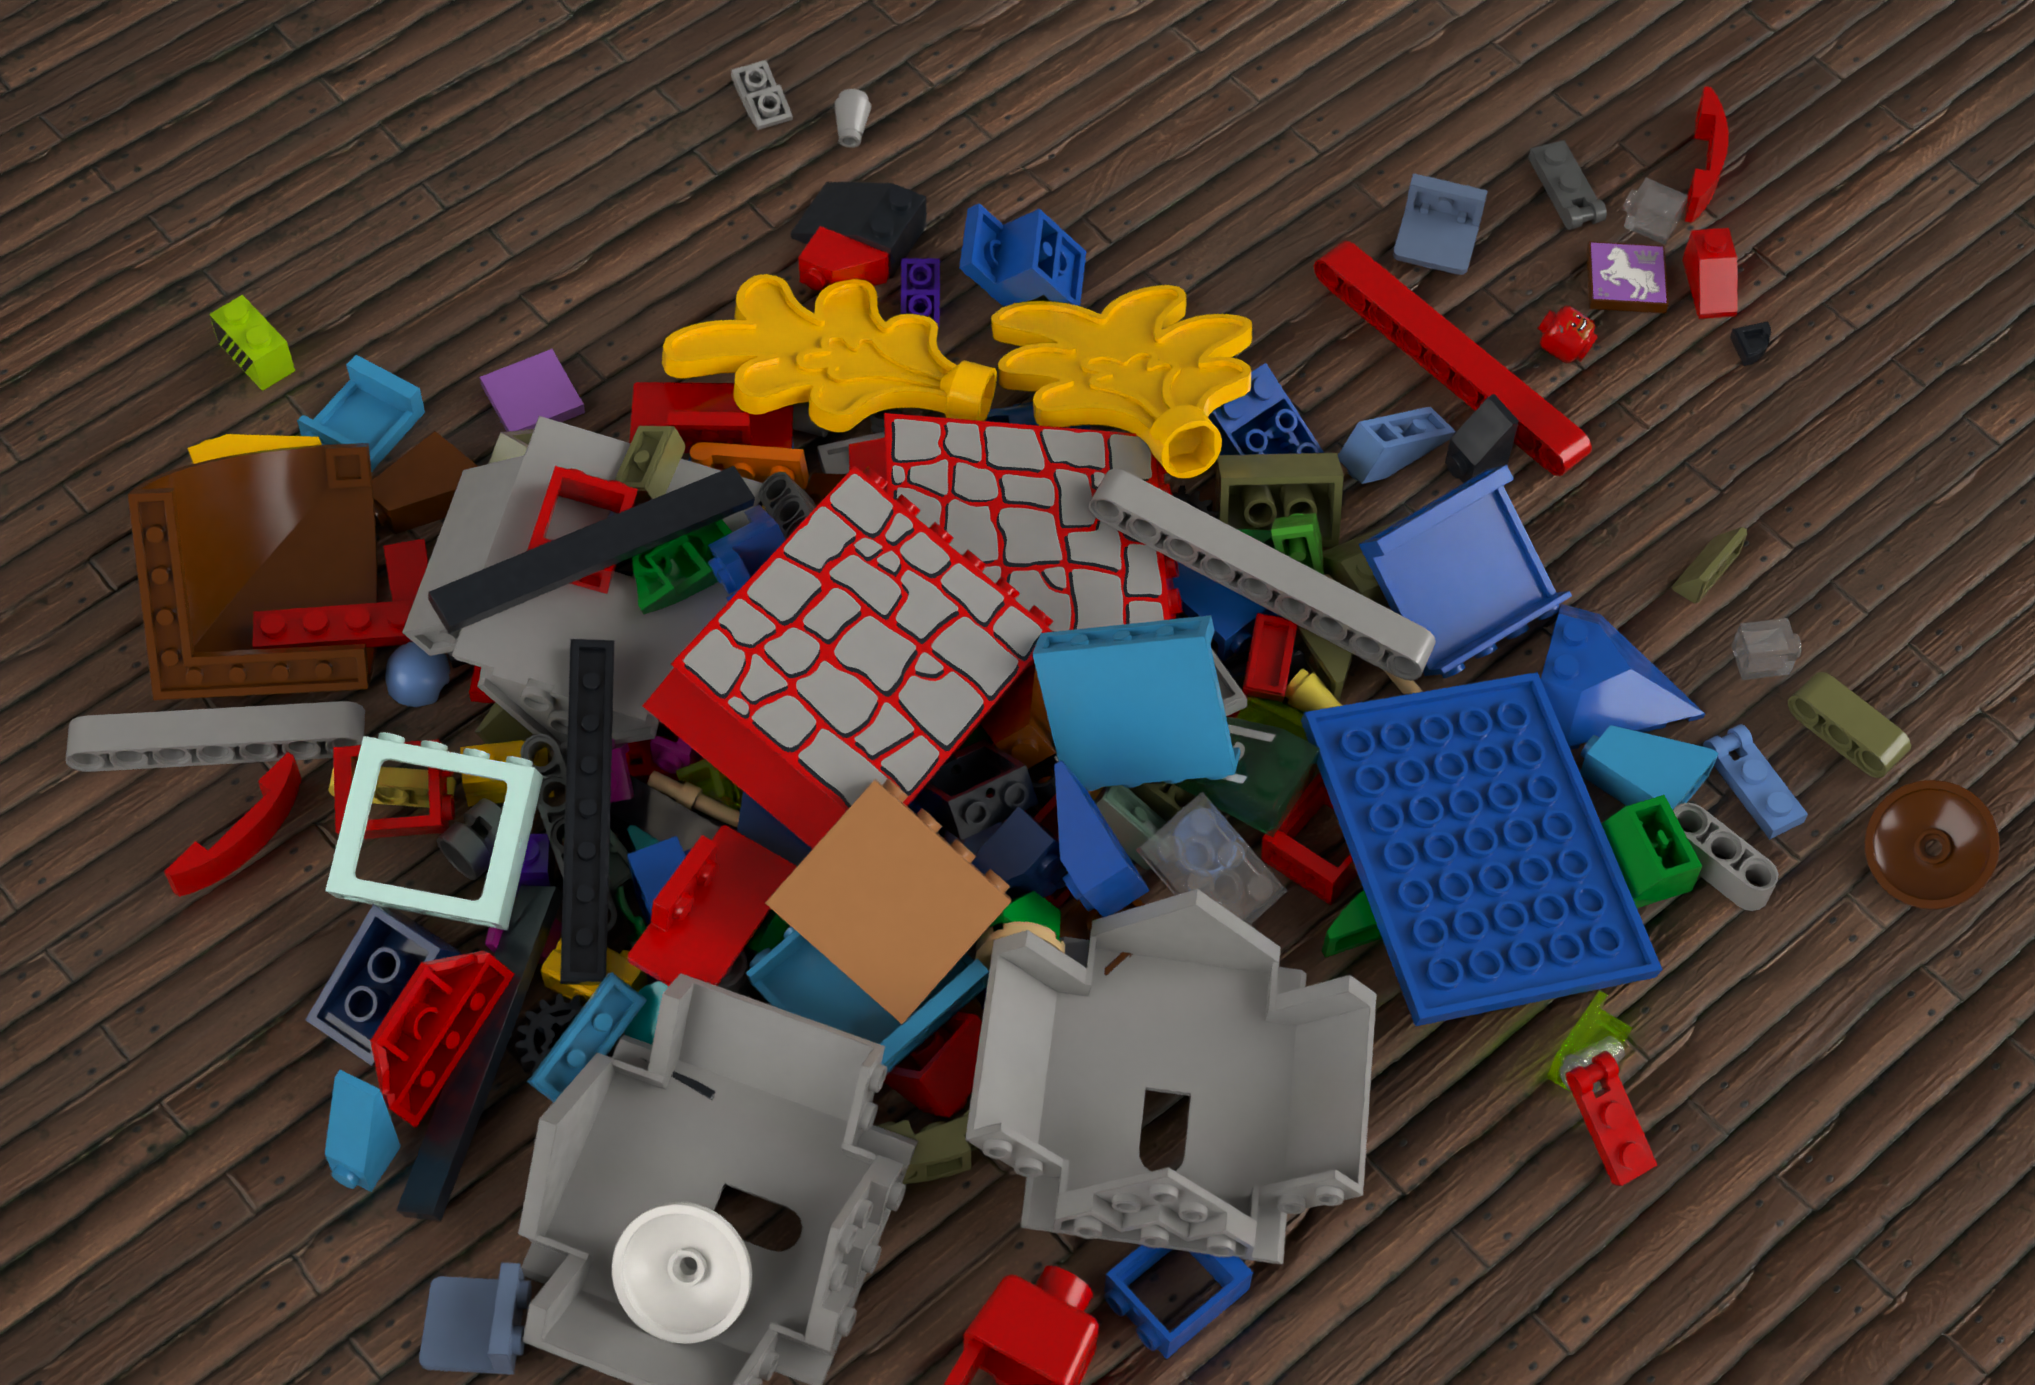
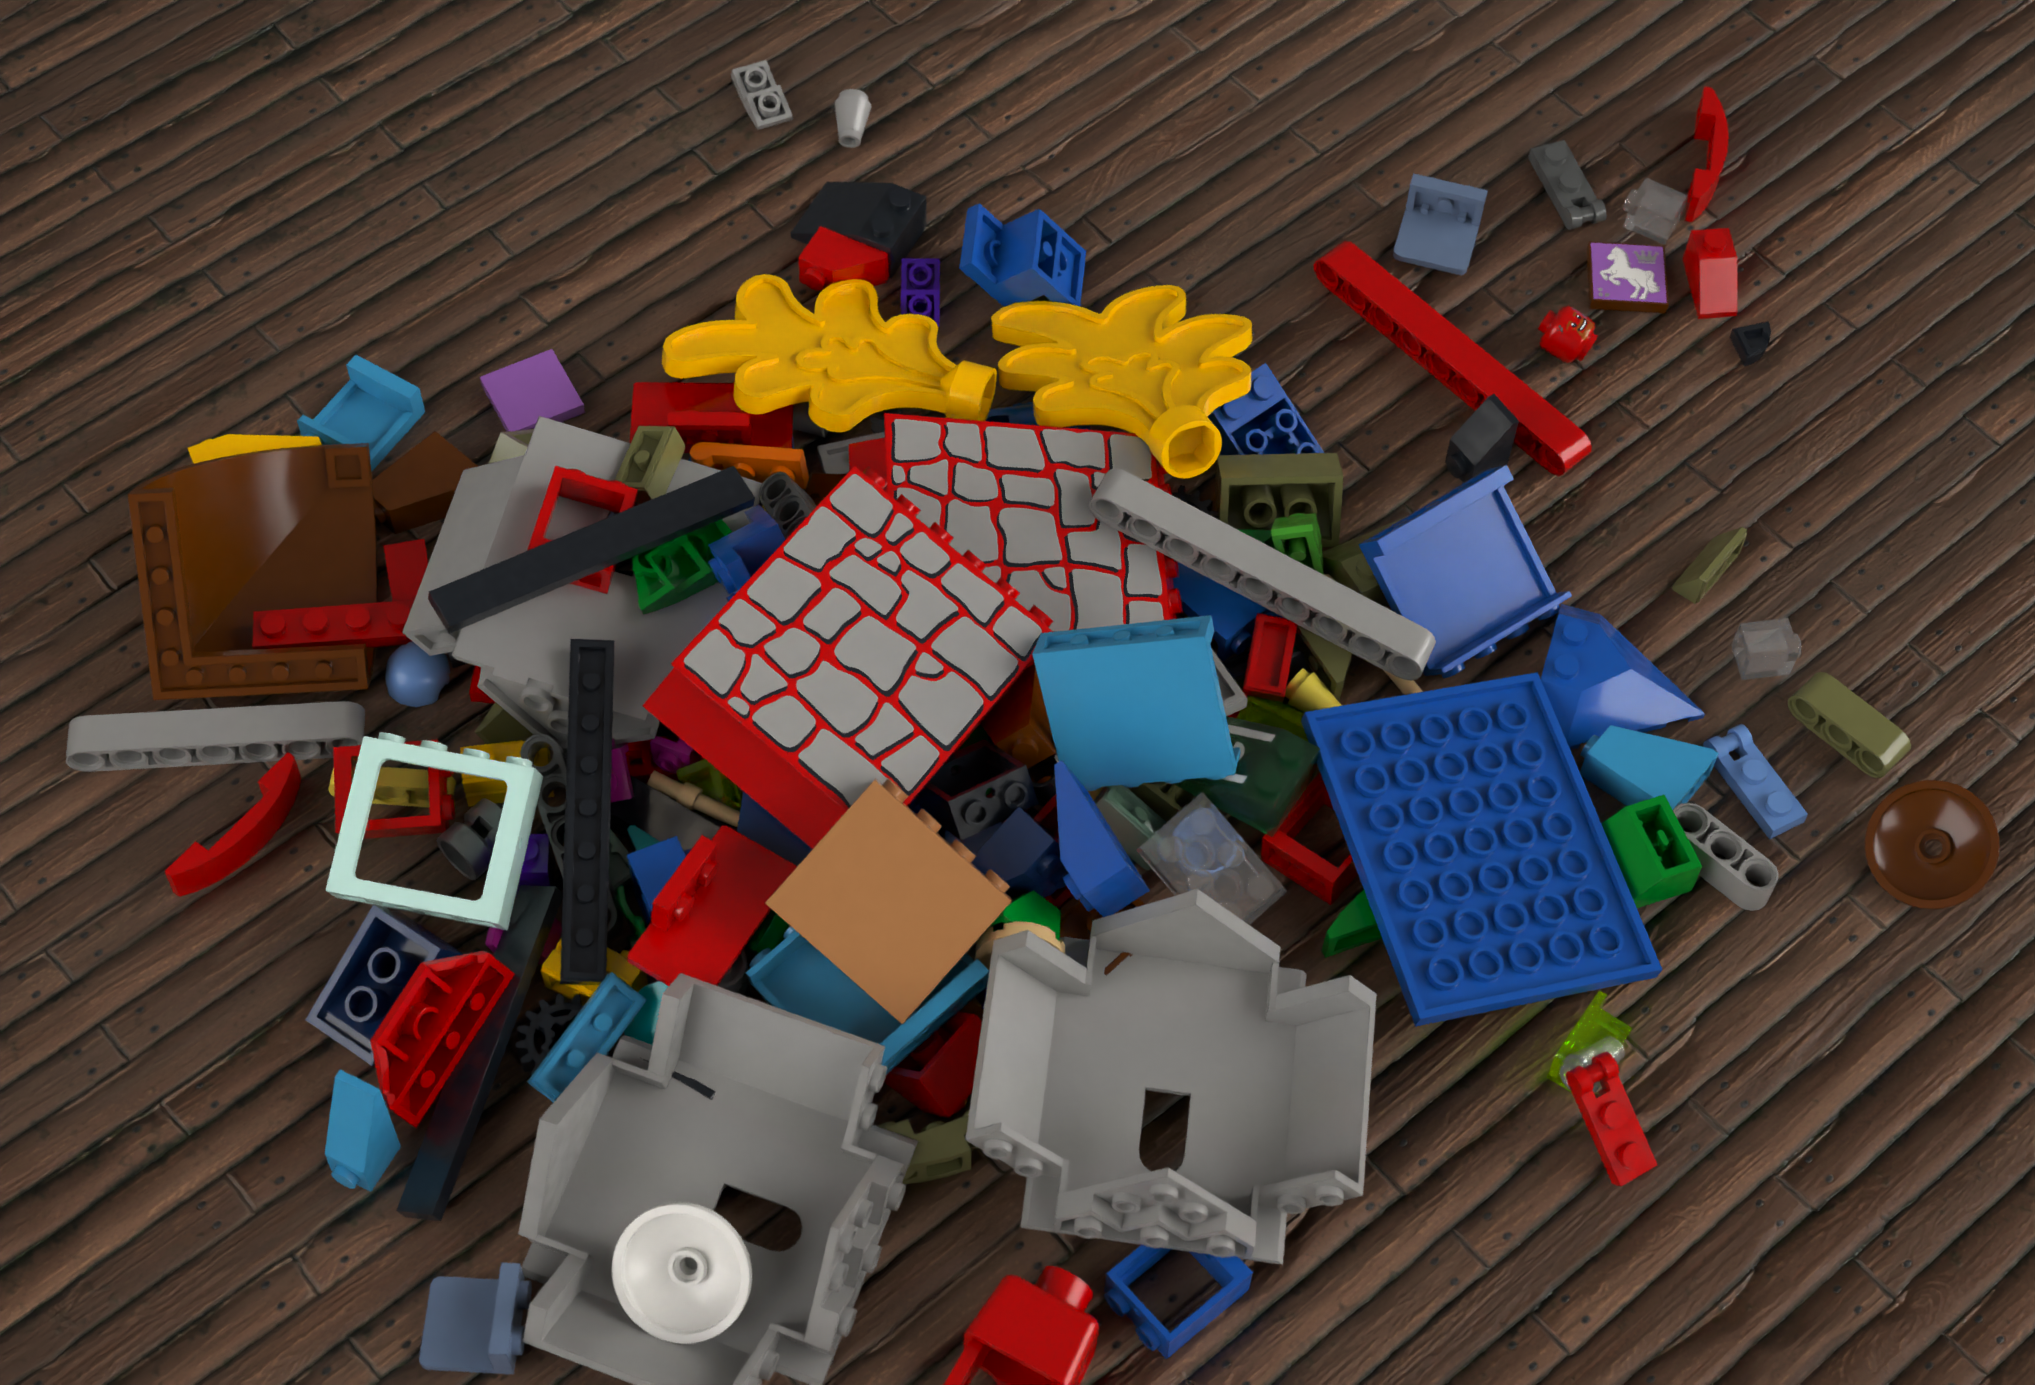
(252, 342): lime brick -> none
(1392, 442): medium blue slope -> none

